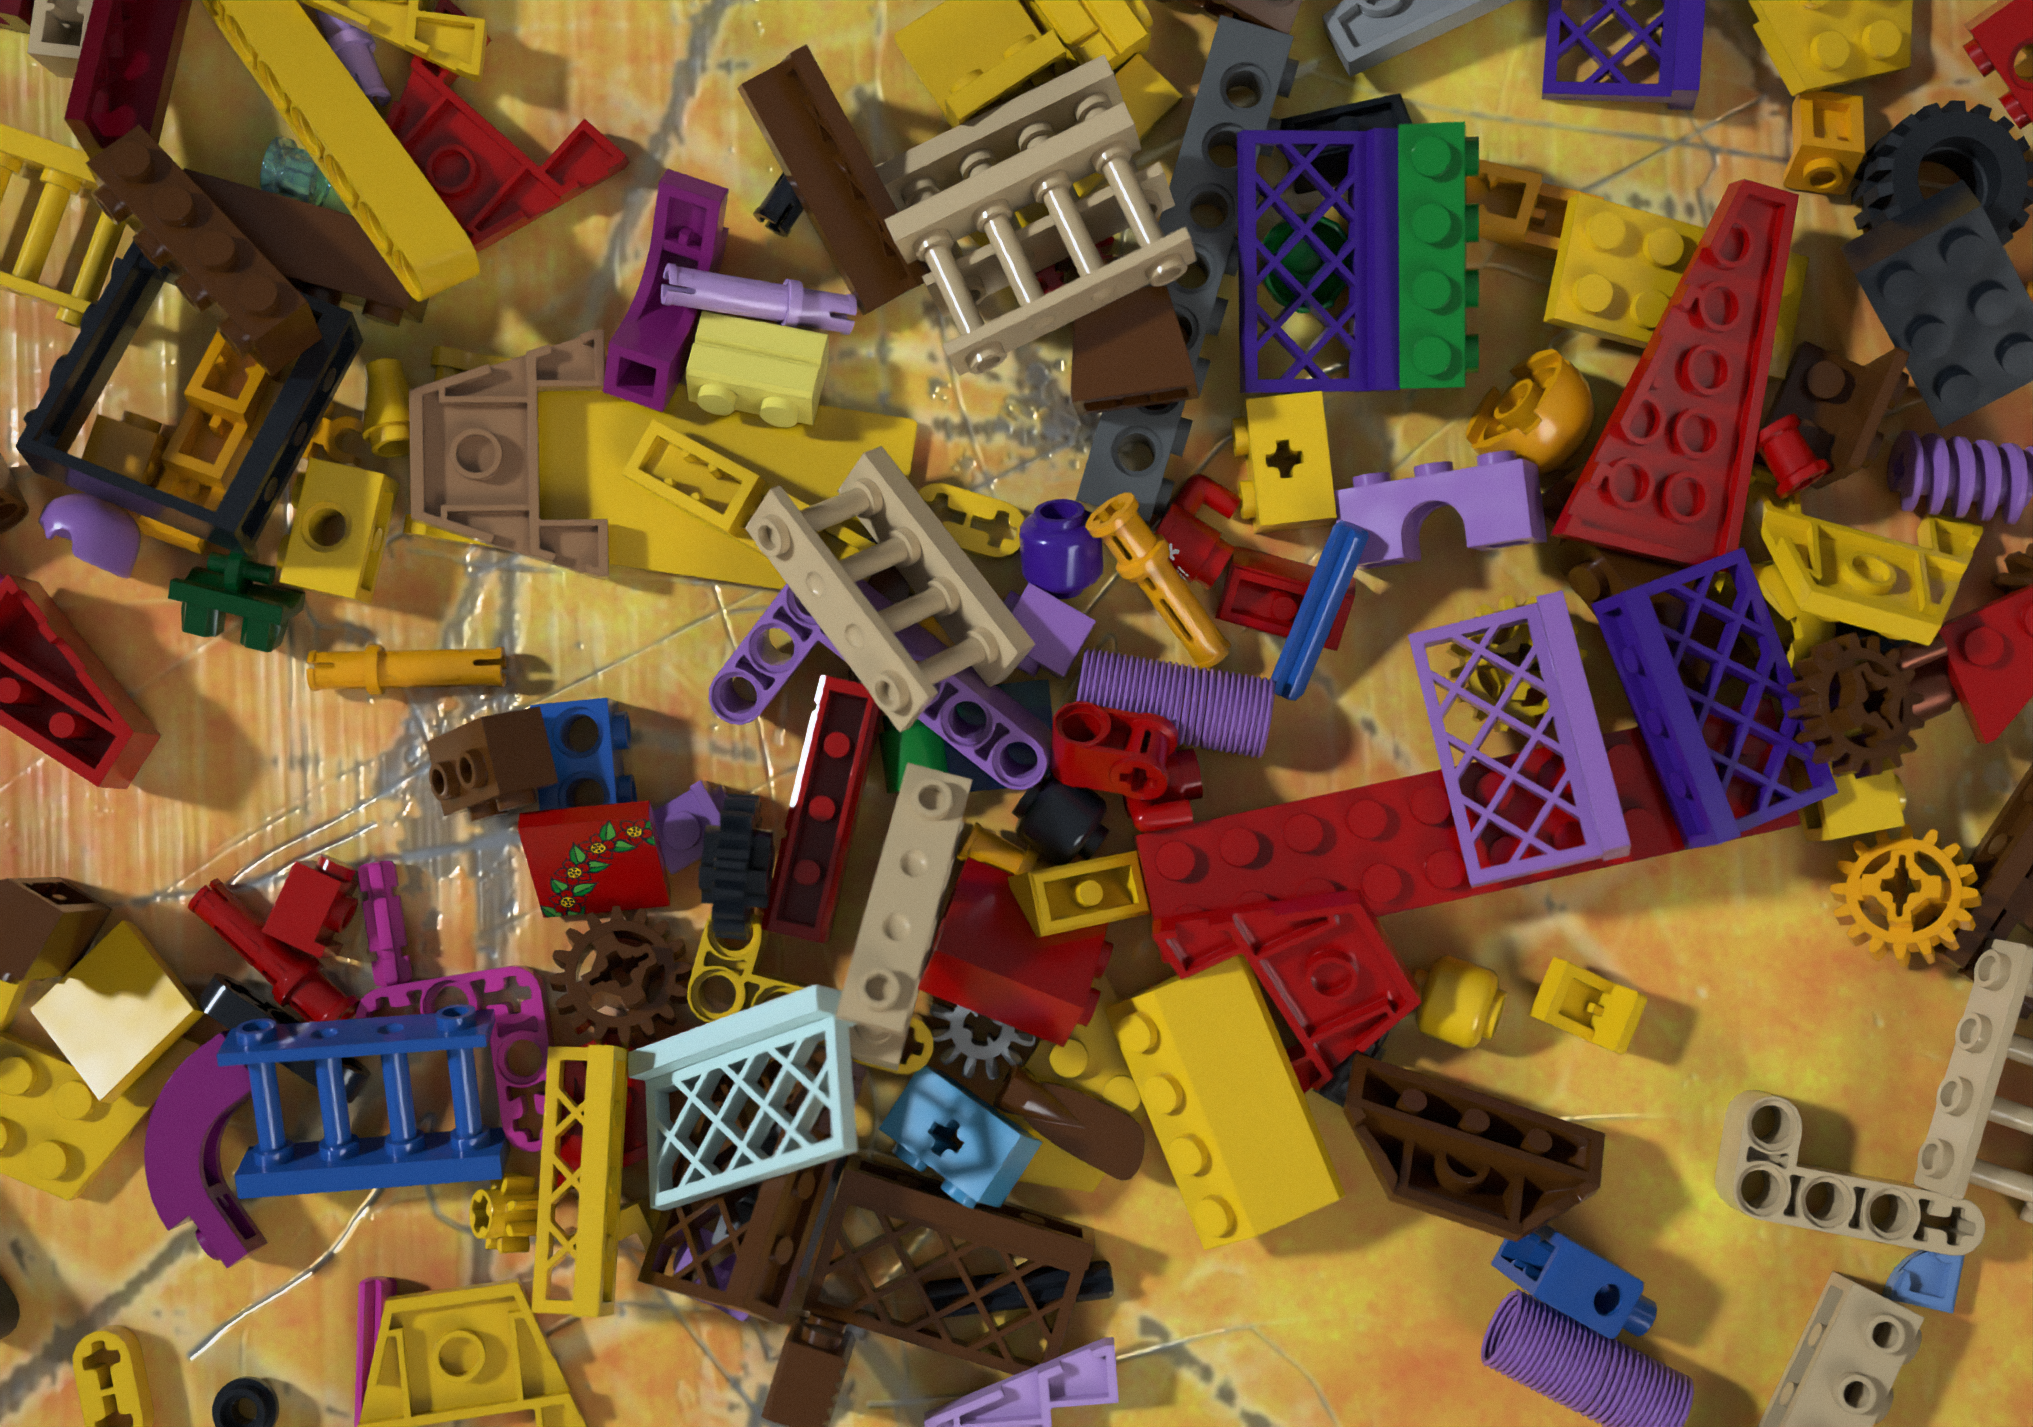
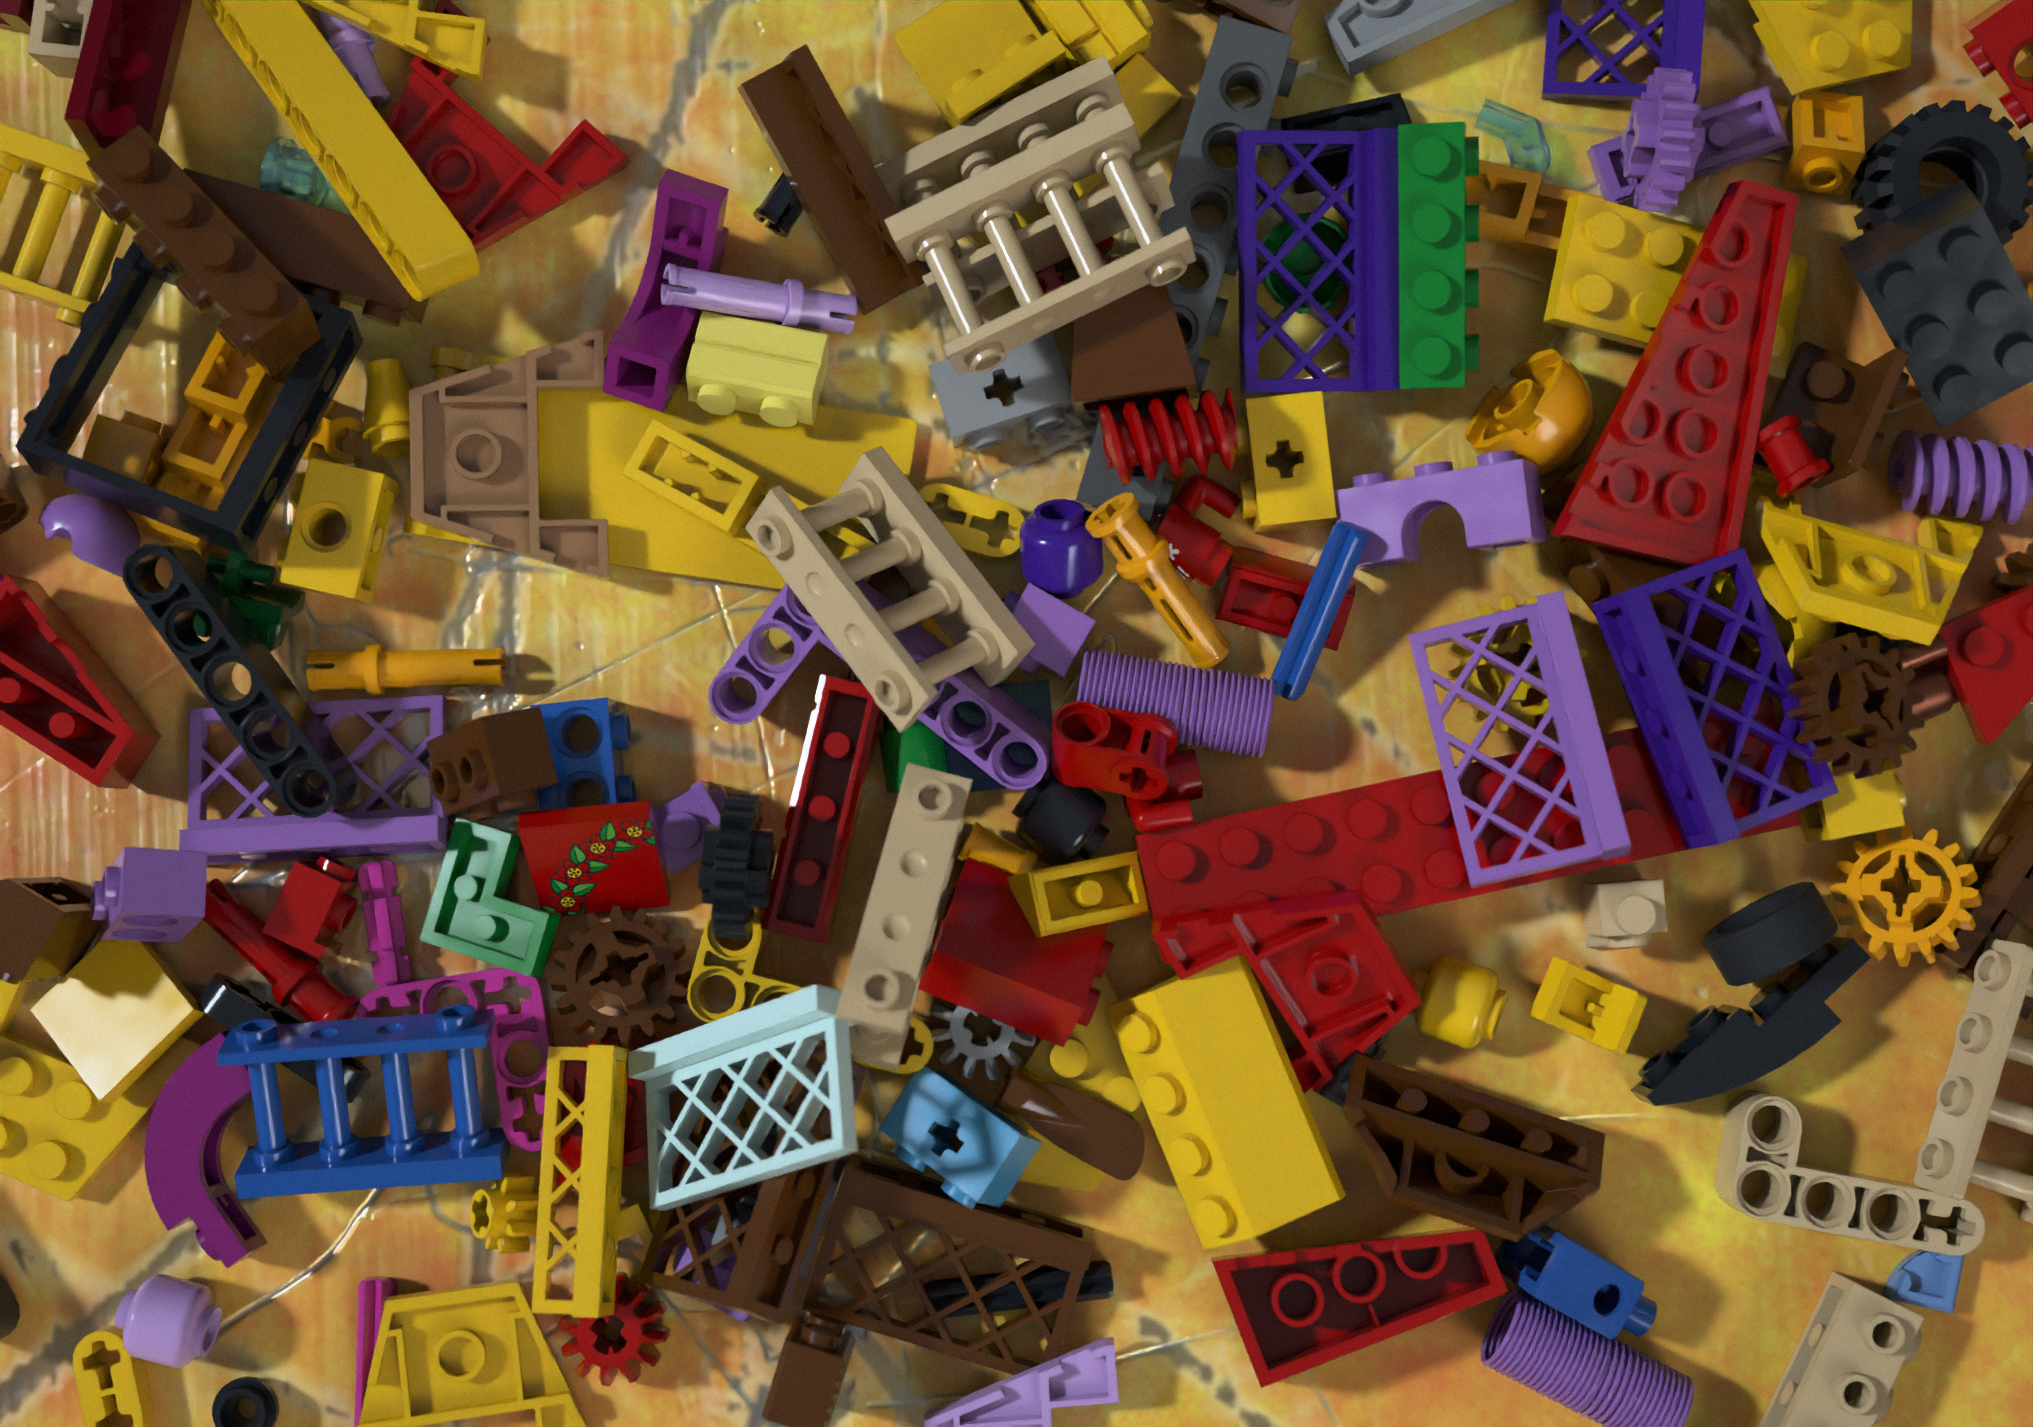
(150, 895): none -> medium lavender brick
(168, 1320): none -> lavender head
(211, 669): none -> black beam
(333, 833): none -> medium lavender fence
(471, 907): none -> green plate
(620, 1353): none -> red gear
(1038, 402): none -> light grey brick
(1169, 436): none -> red piece
(1344, 1296): none -> red wedge
(1520, 133): none -> clear light blue arm
(1623, 912): none -> tan brick
(1662, 140): none -> medium lavender gear
(1734, 134): none -> medium lavender tile
(1737, 1048): none -> black slope
(1770, 934): none -> black tyre

